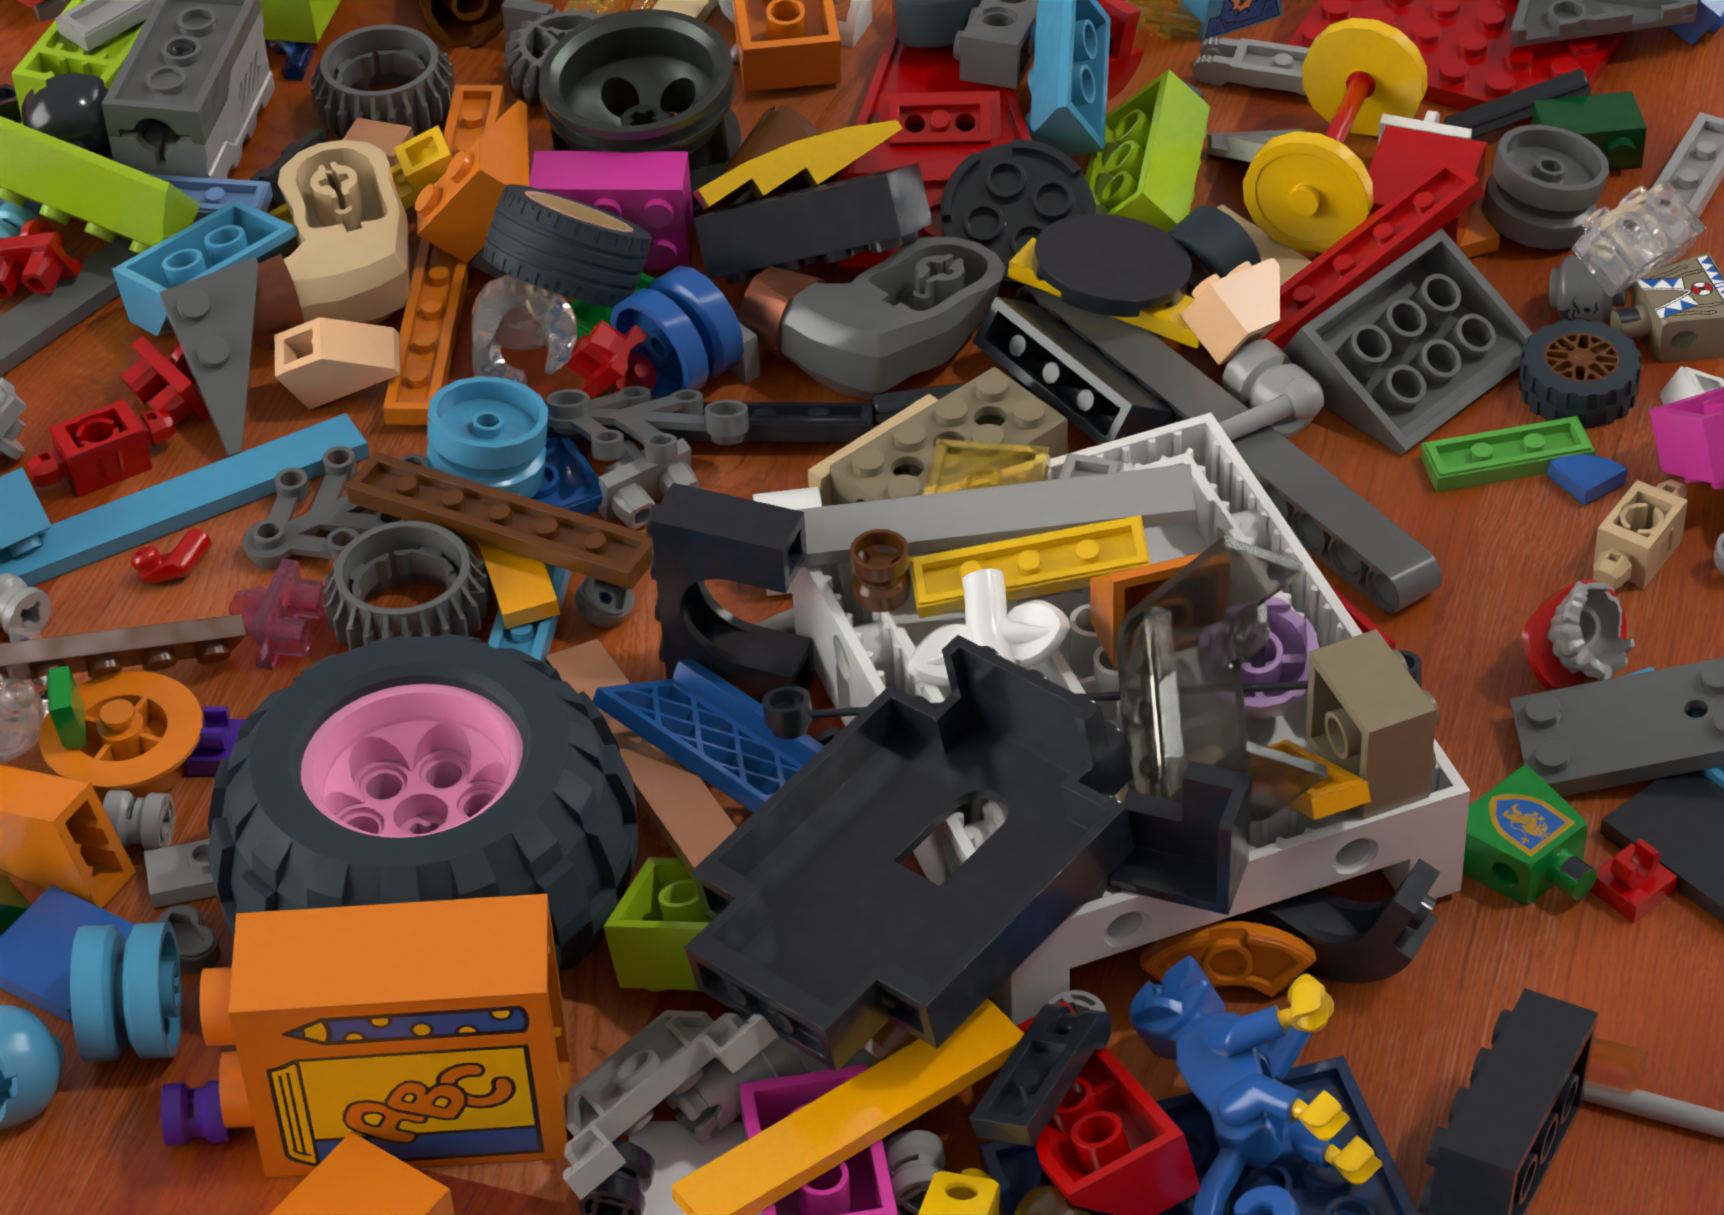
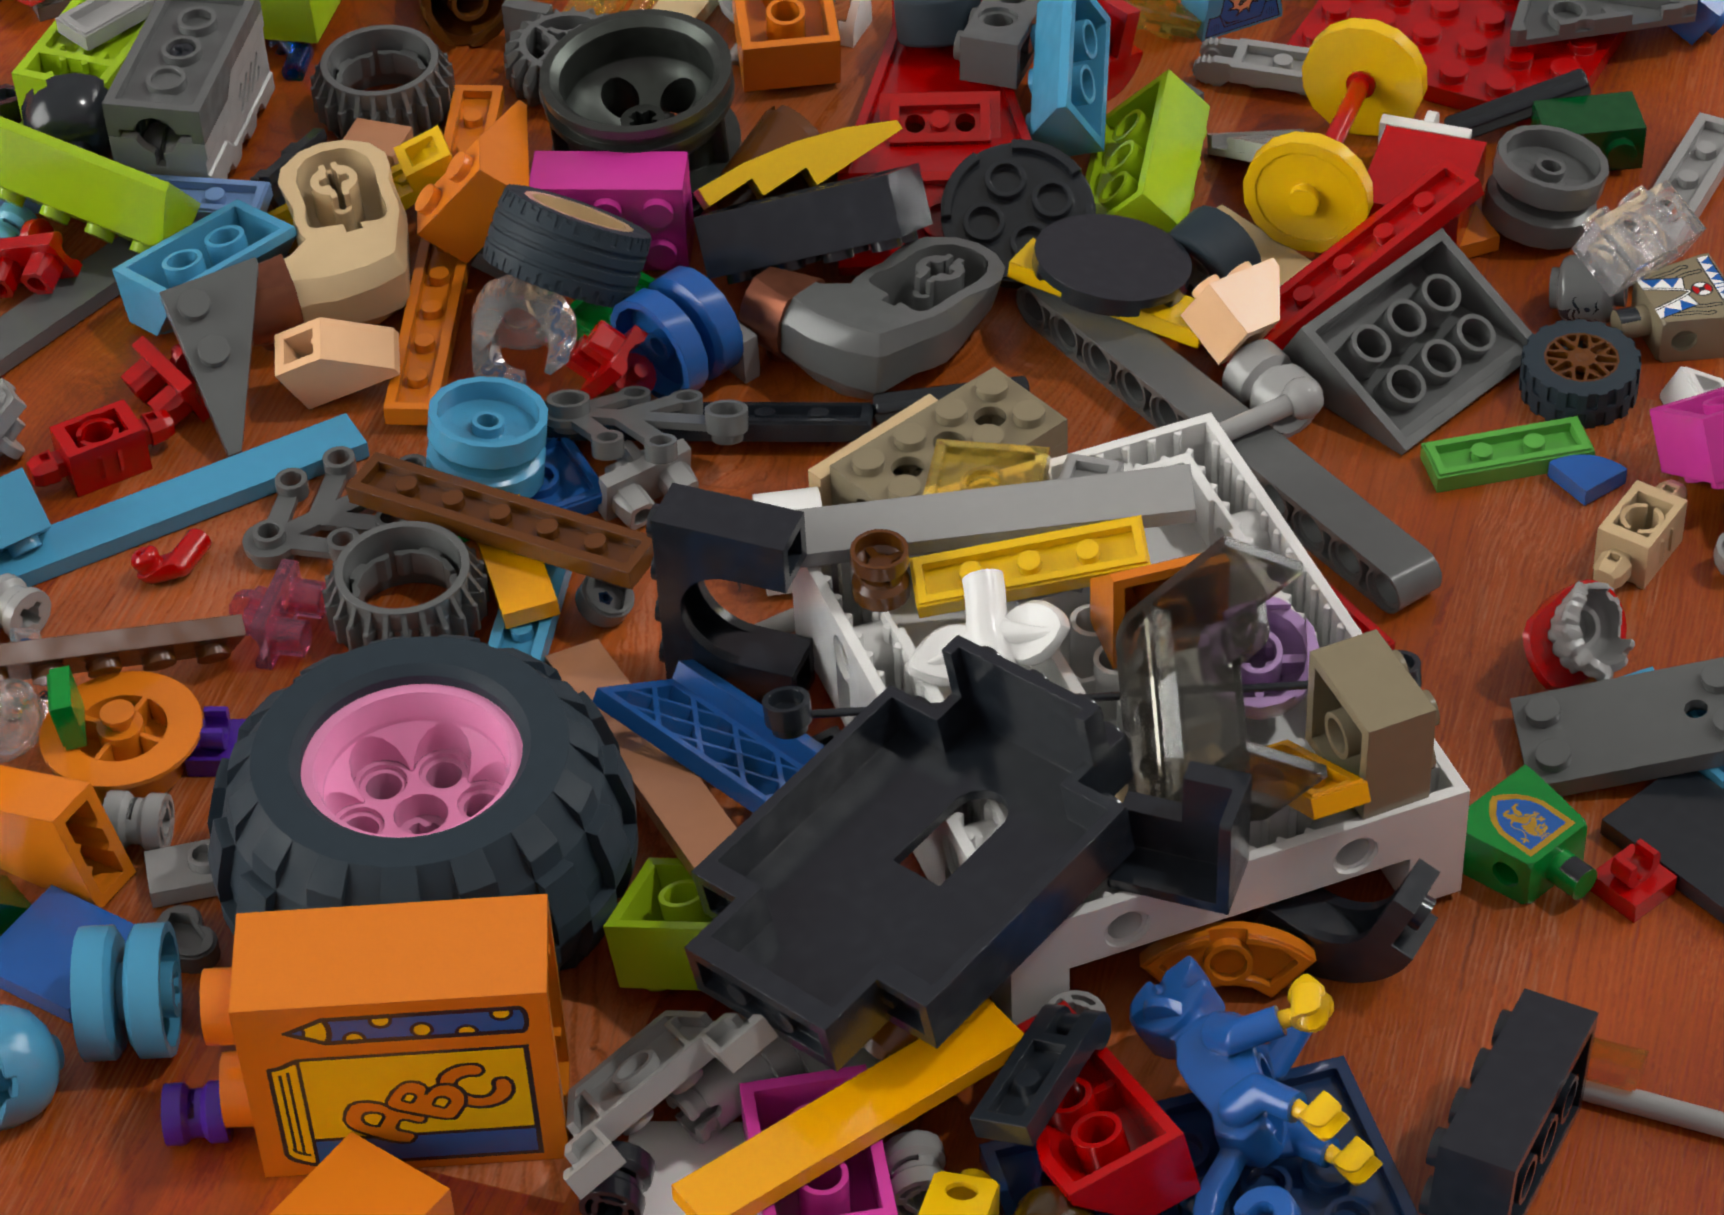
(1067, 372): black brick -> none

